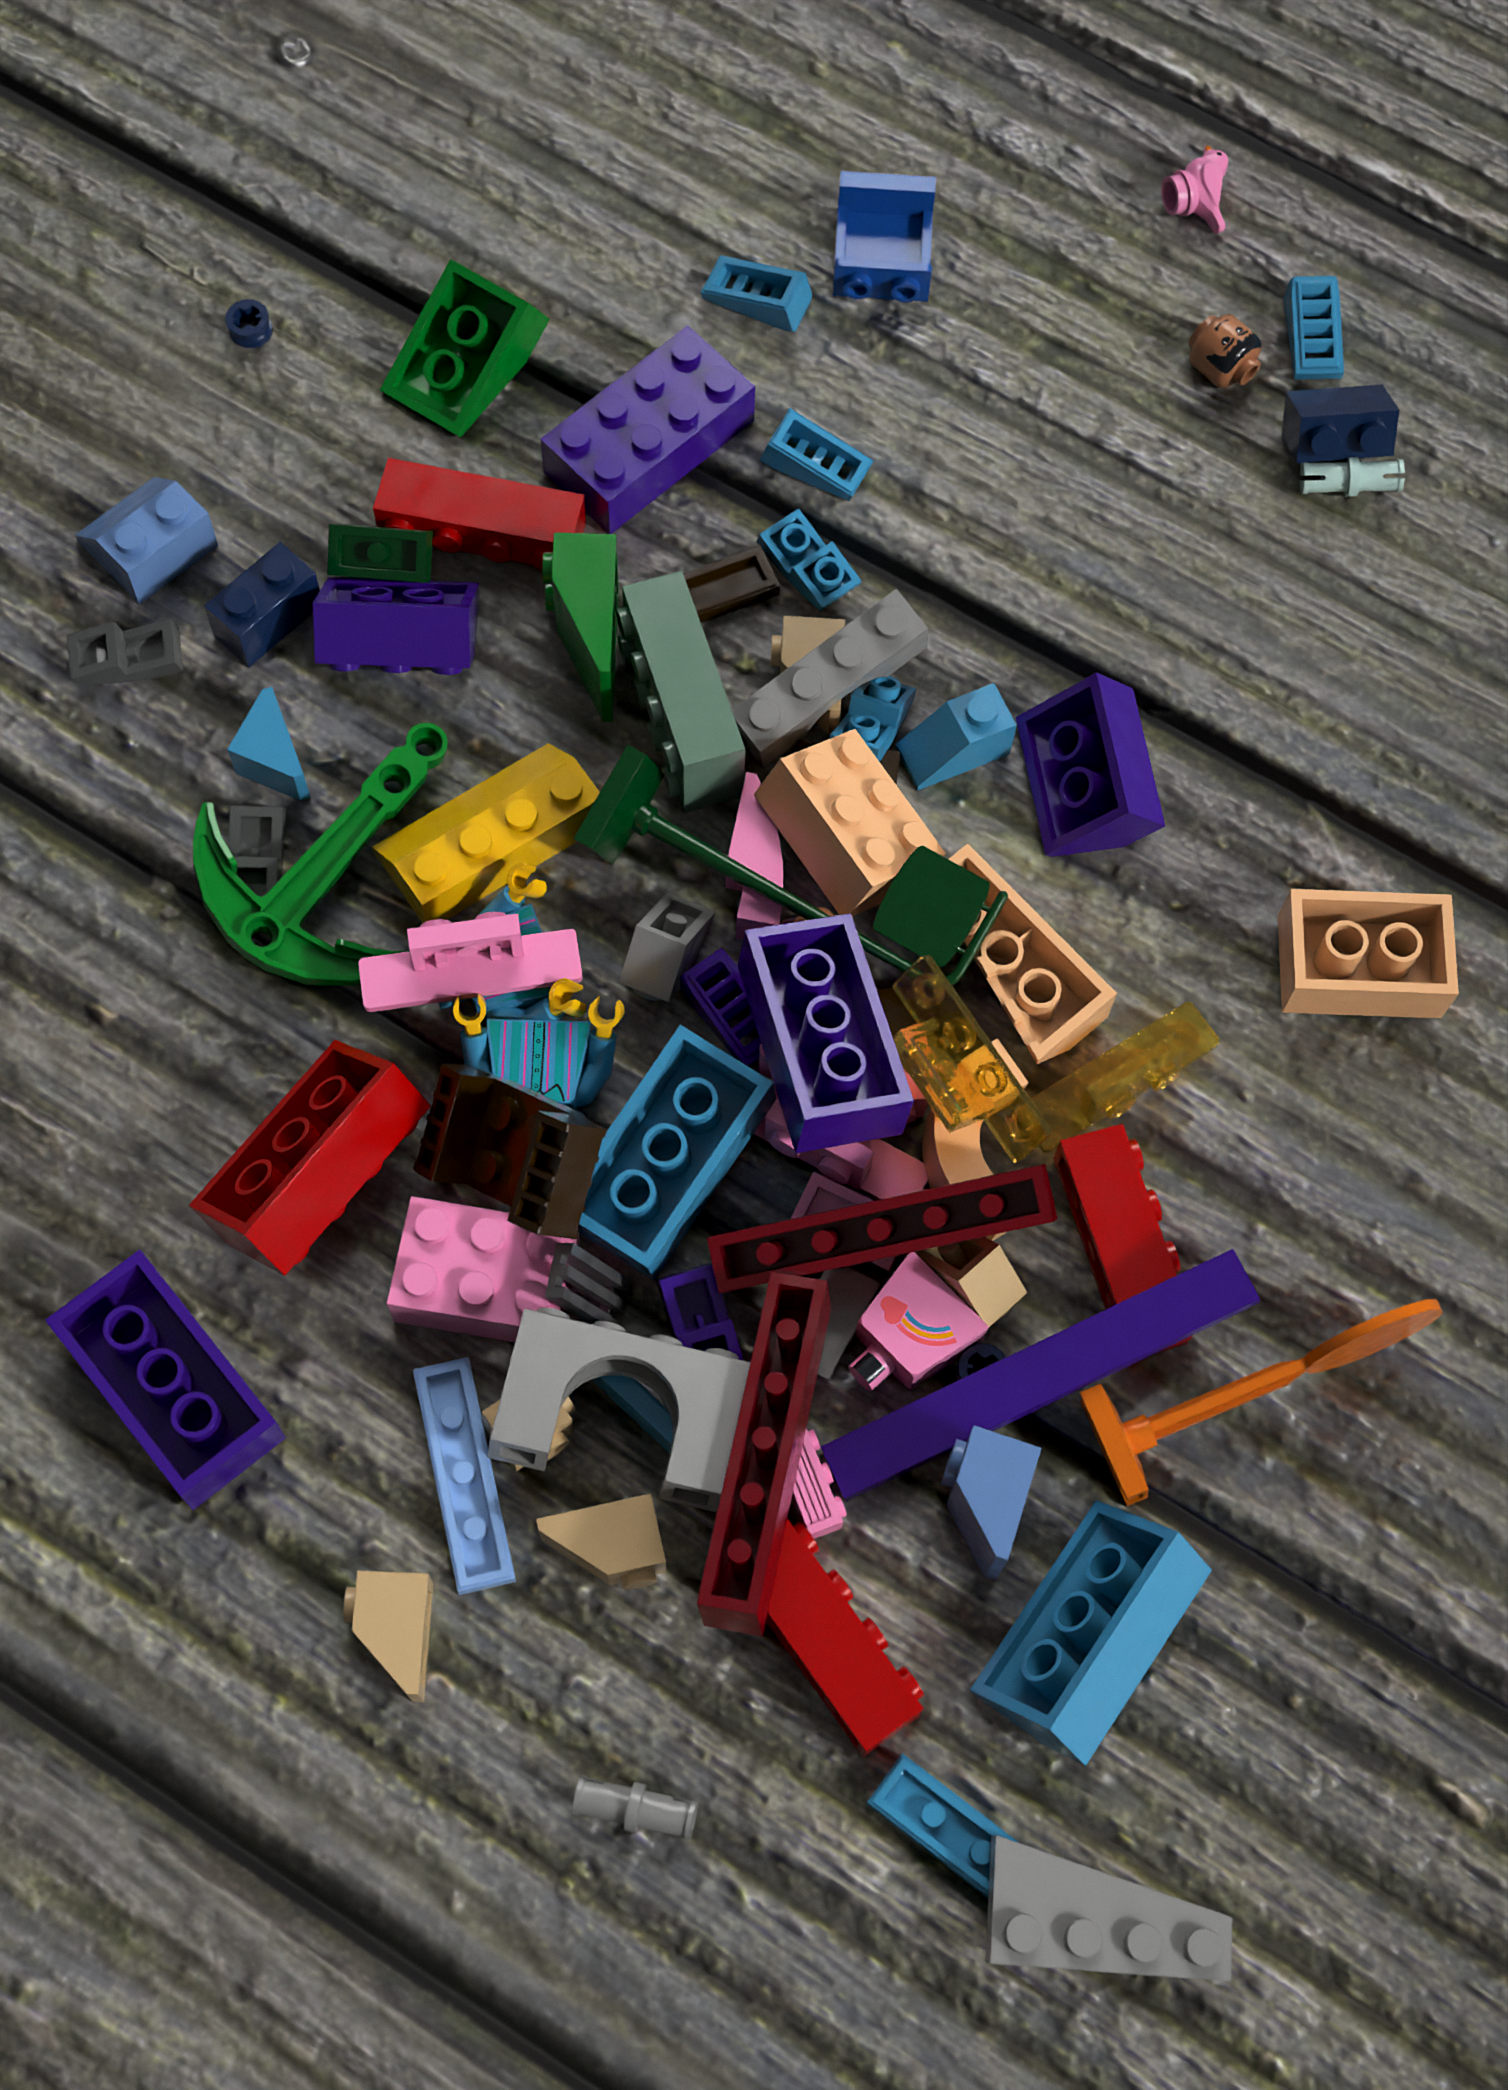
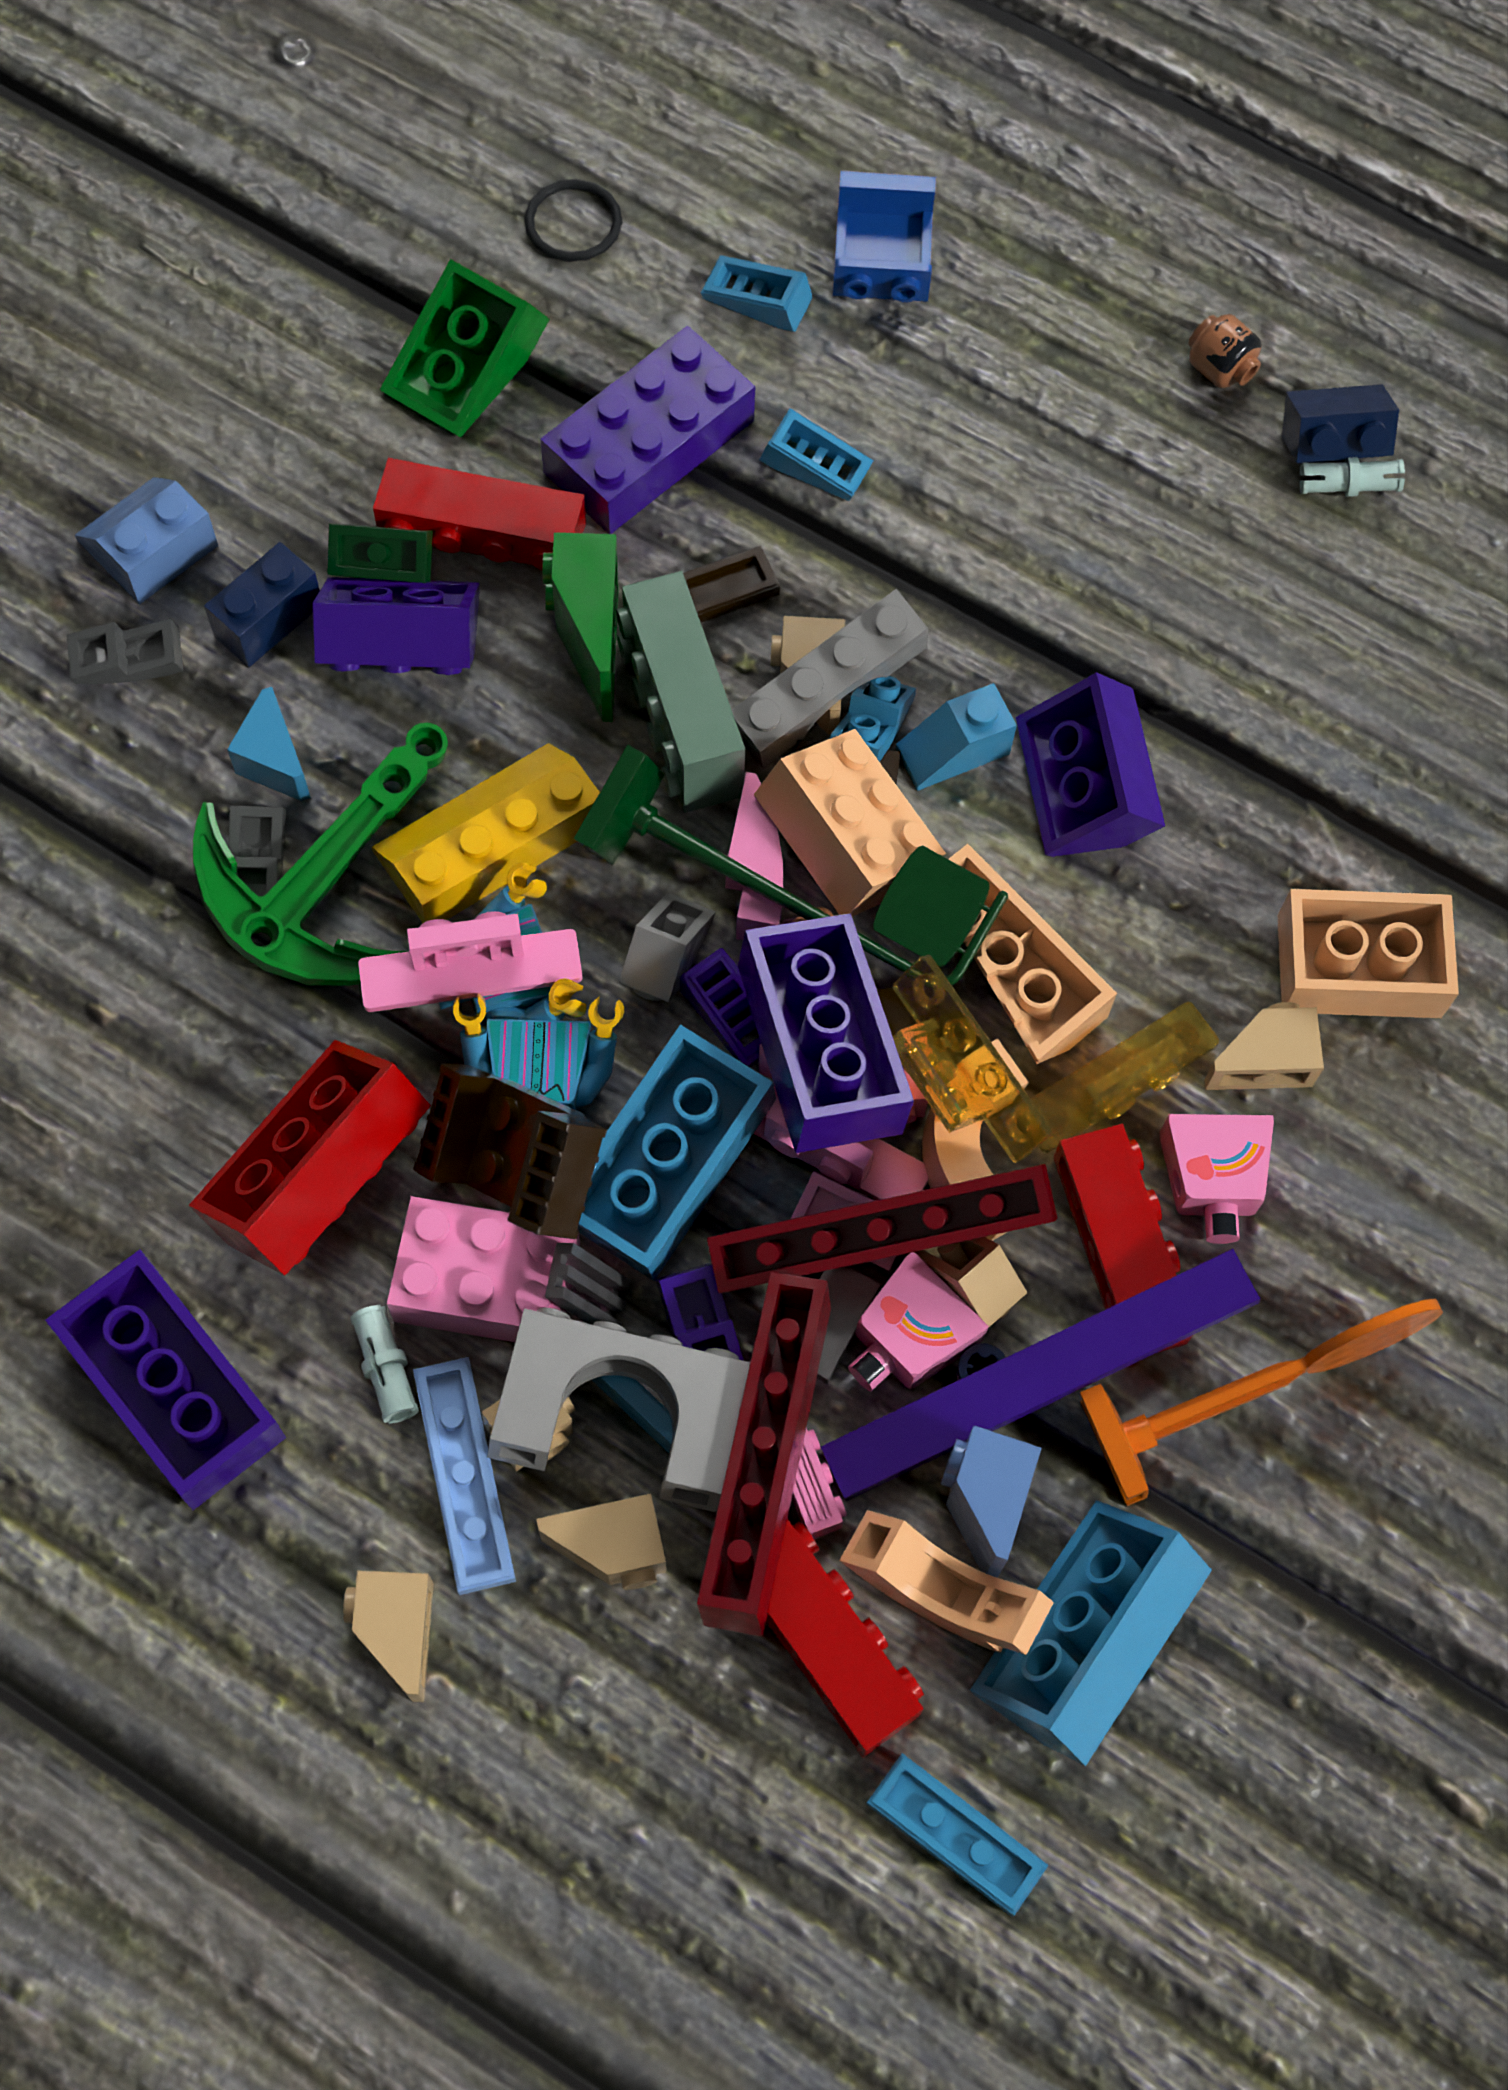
(248, 311): dark blue bush -> none
(384, 1364): none -> light aqua pin
(573, 256): none -> black piece
(635, 1807): light grey pin -> none
(807, 562): dark azure slope -> none
(943, 1588): none -> light nougat arch
(1086, 1920): light grey wing -> none
(1197, 189): bright pink animal -> none
(1218, 1167): none -> bright pink torso
(1271, 1052): none -> tan slope
(1314, 297): dark azure slope -> none

